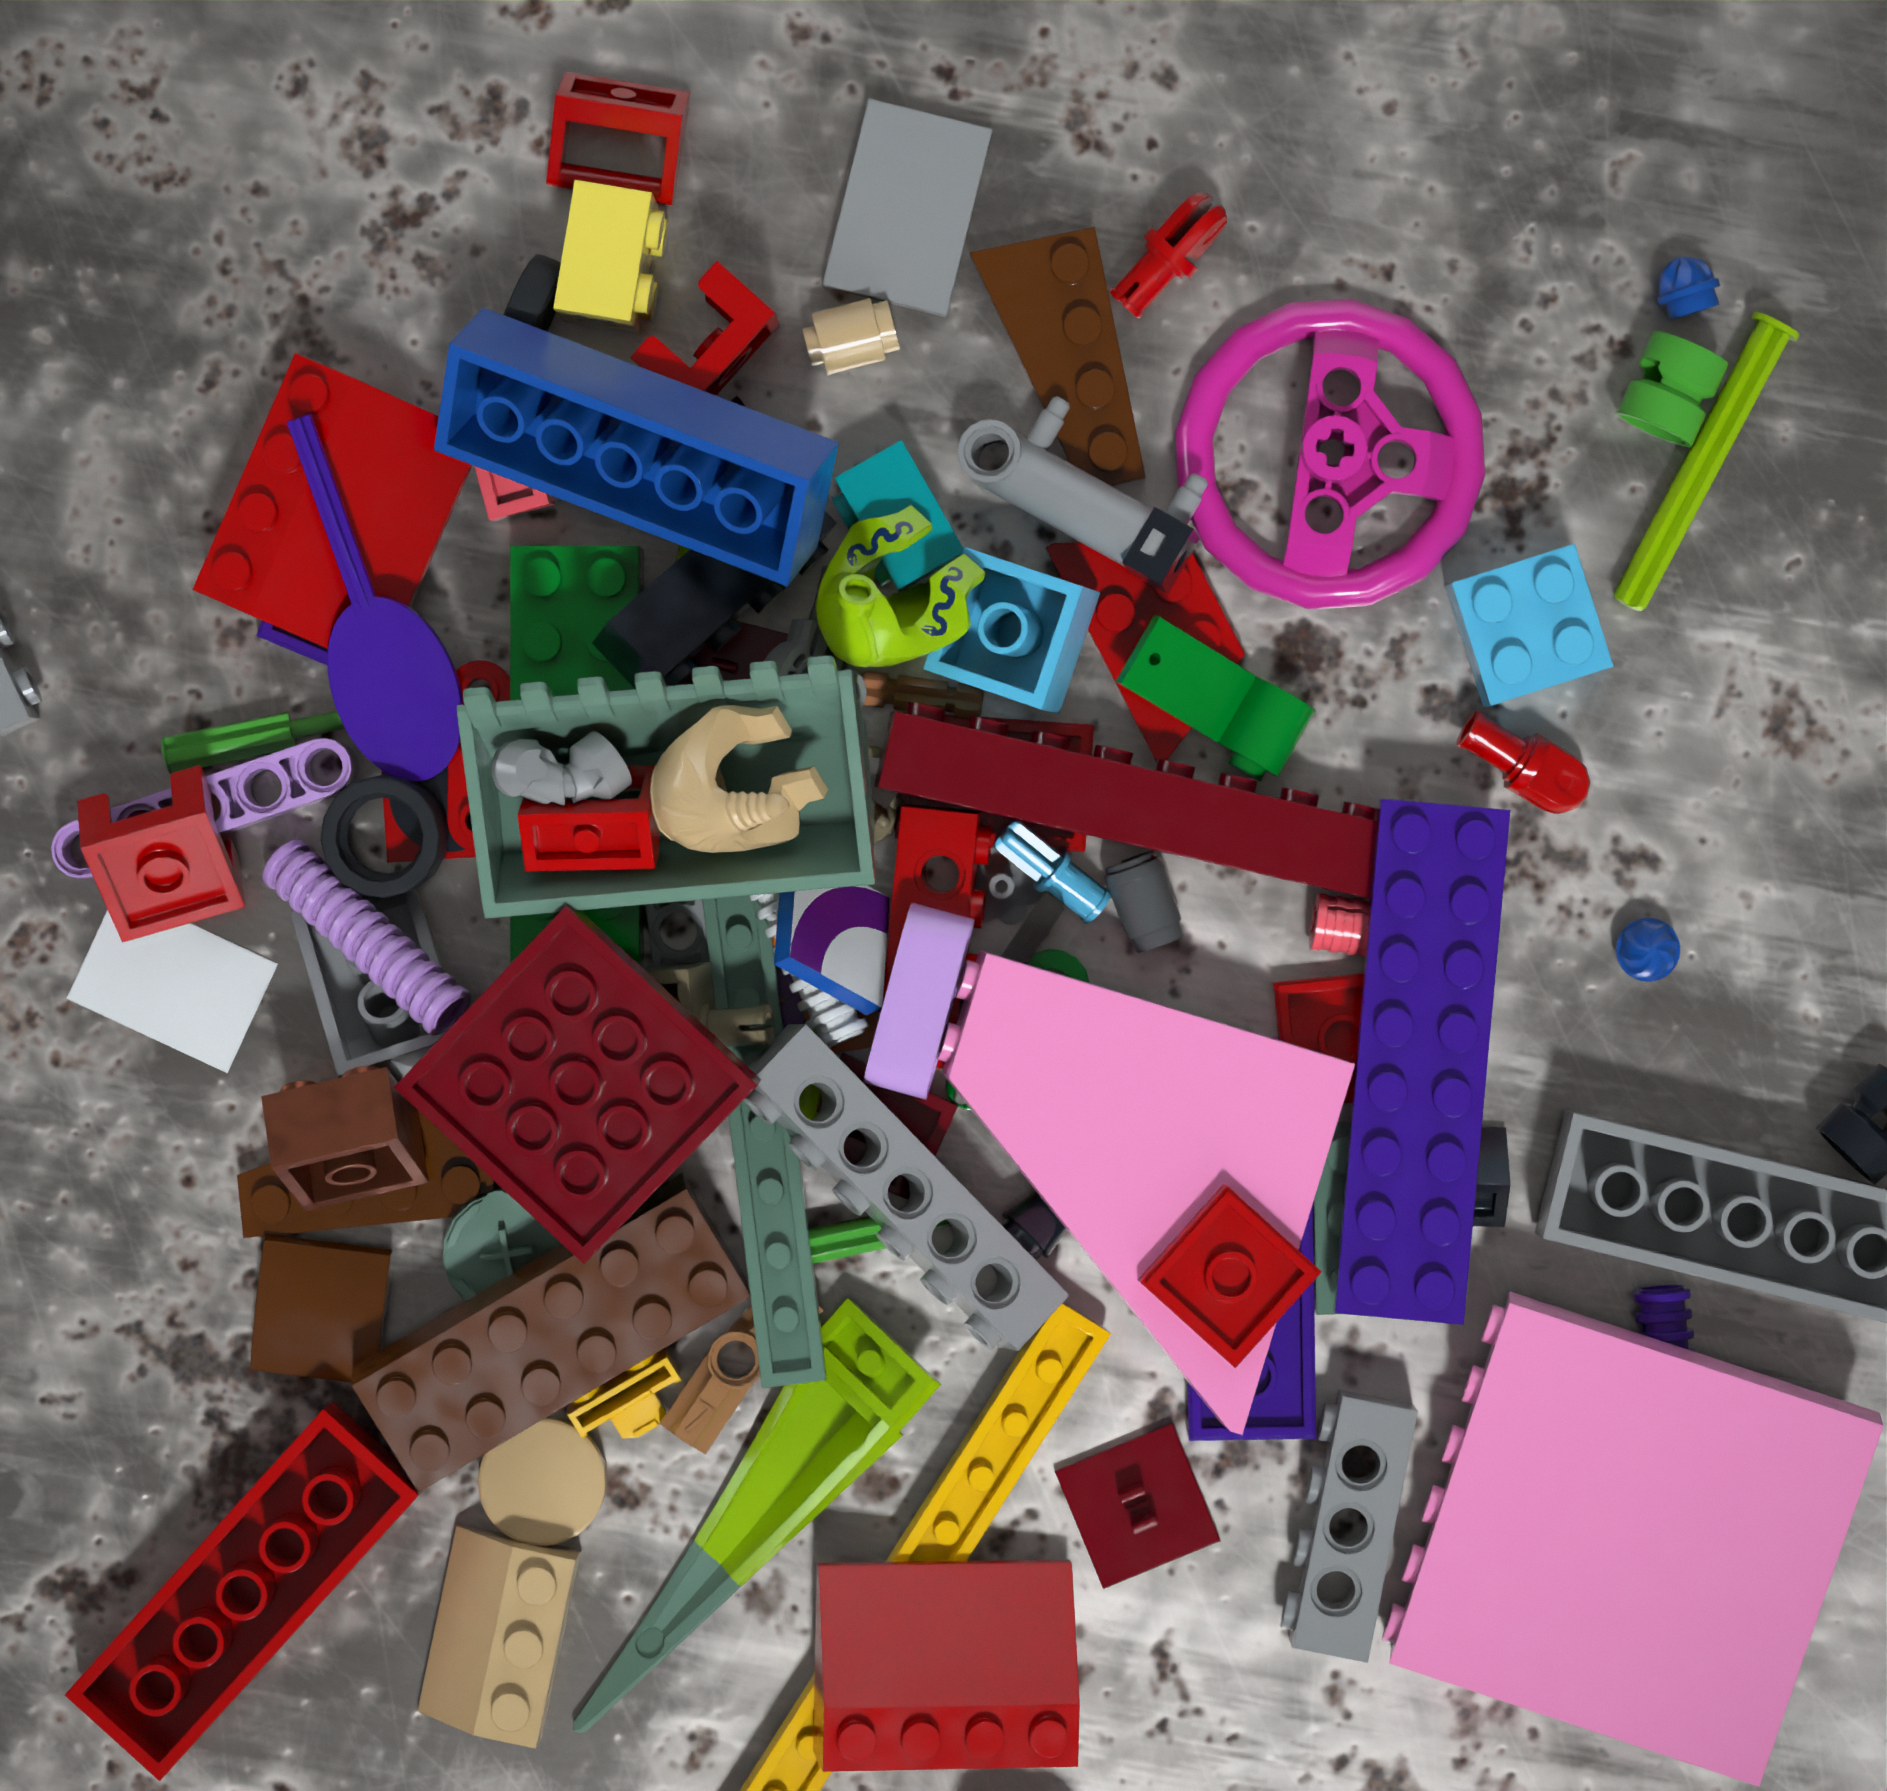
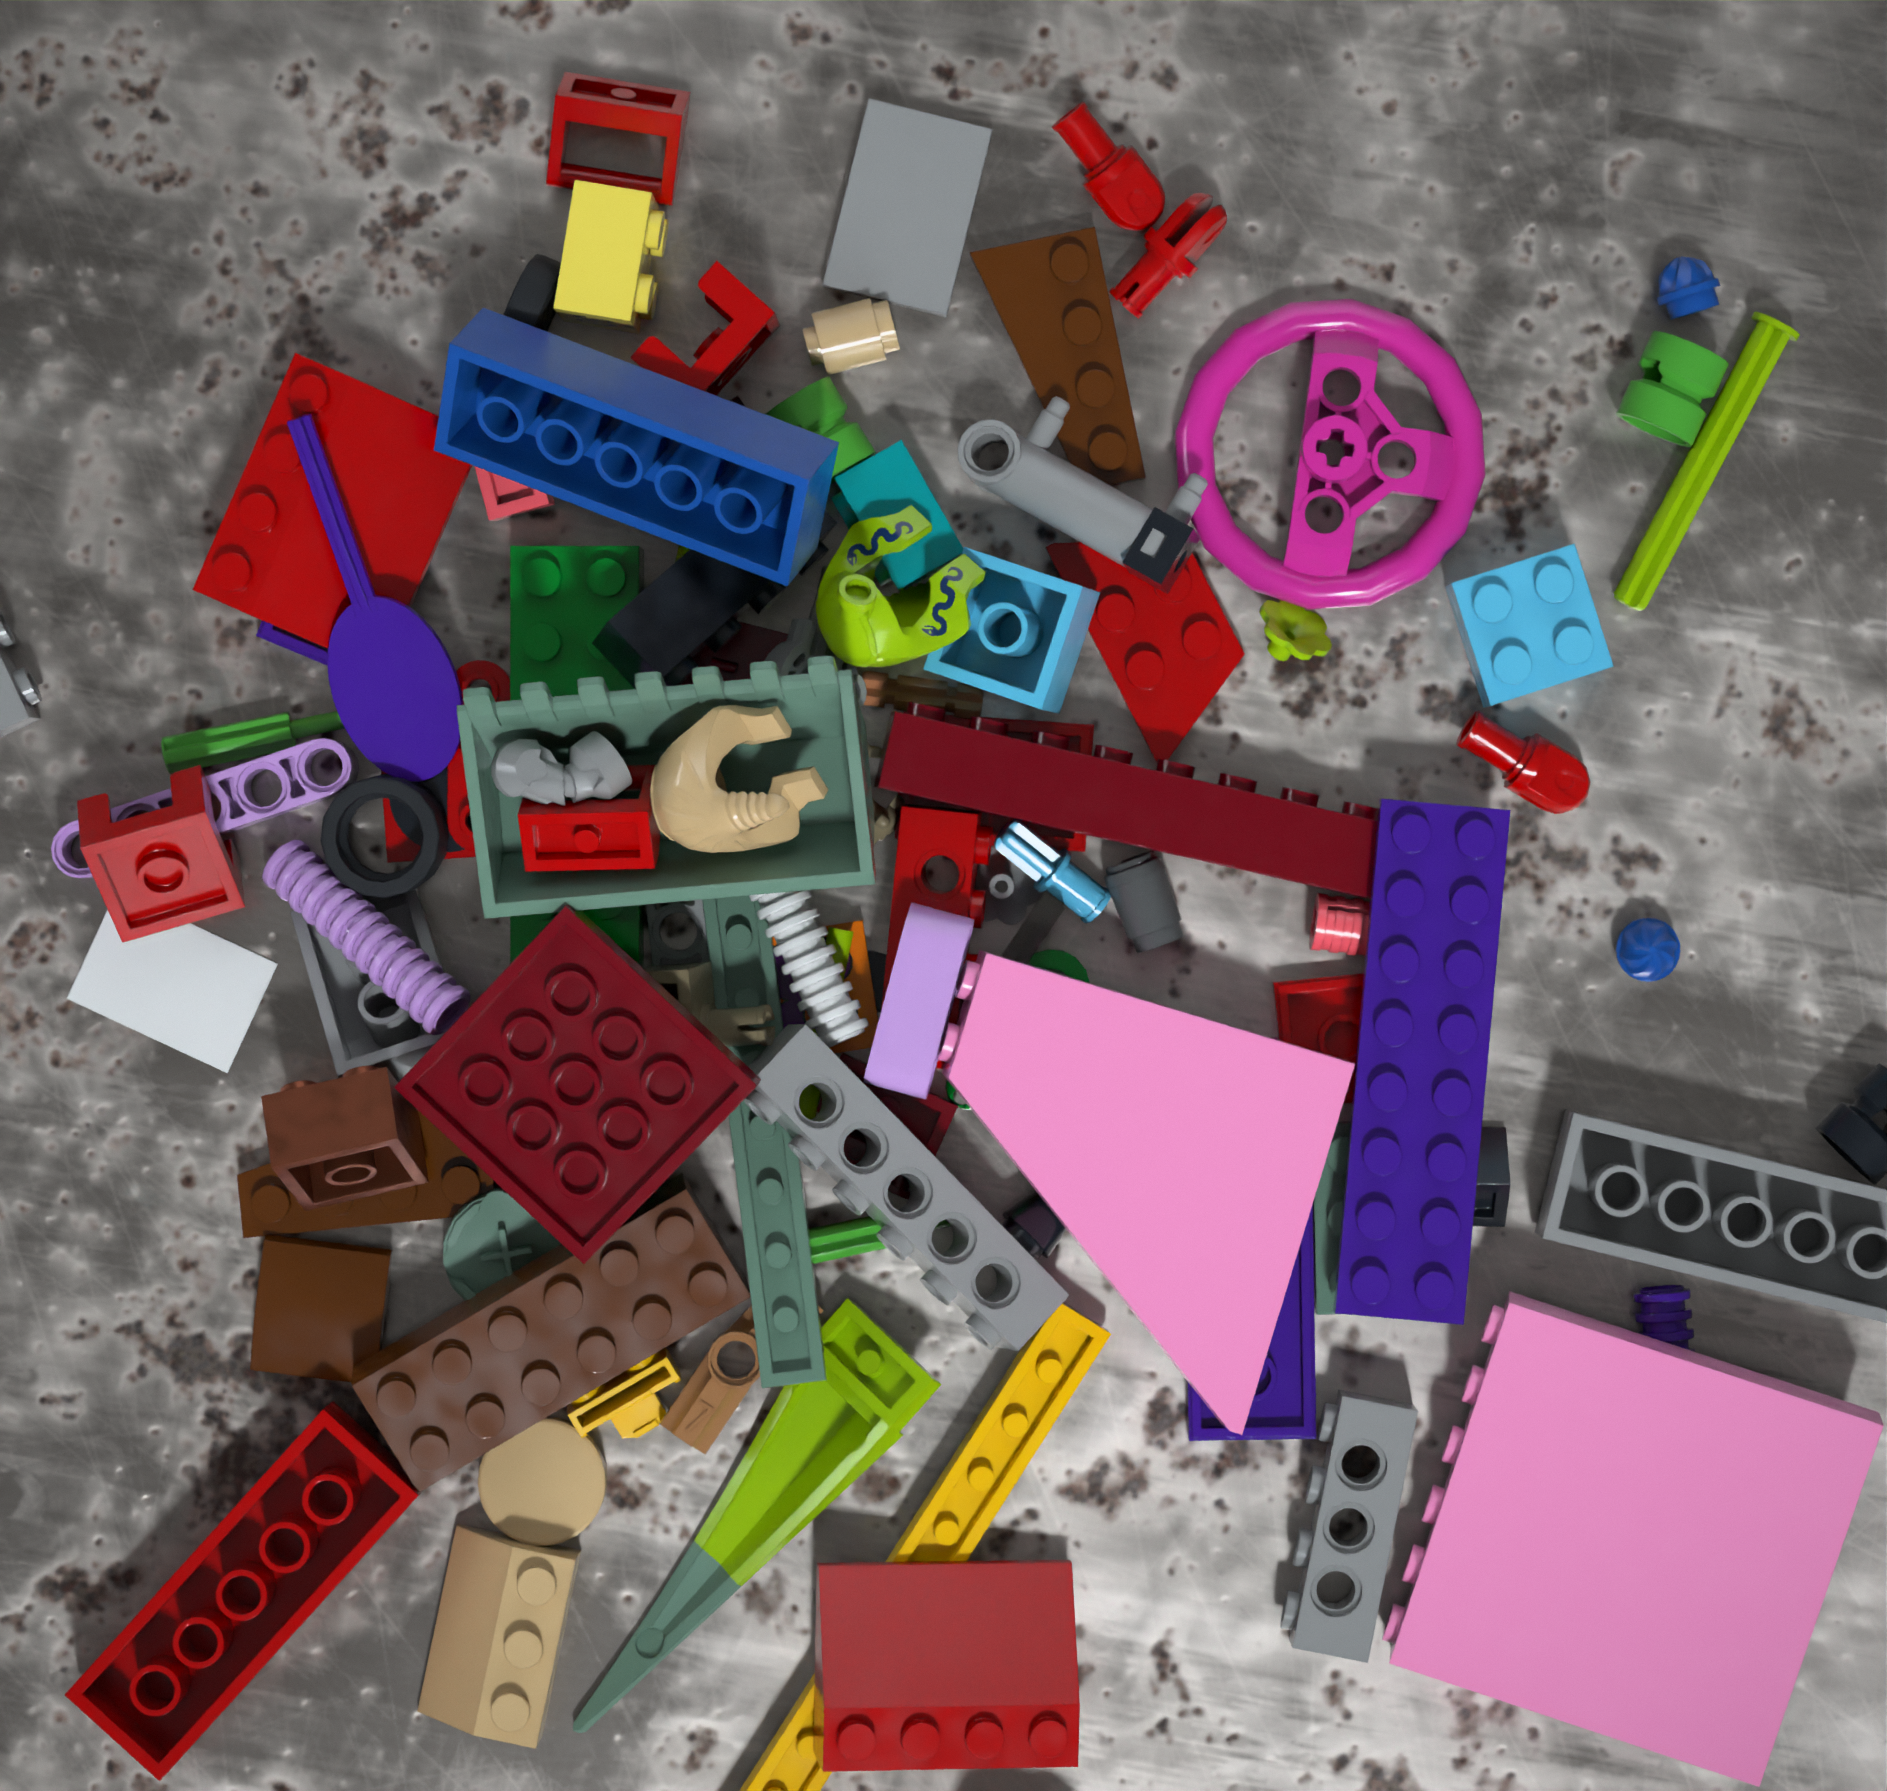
(821, 411): none -> bright green wheel
(836, 942): tile -> none
(1114, 174): none -> red arm
(1137, 1505): dark red piece -> none
(1217, 698): green door -> none
(1229, 1275): red tile -> none
(1294, 631): none -> lime plant

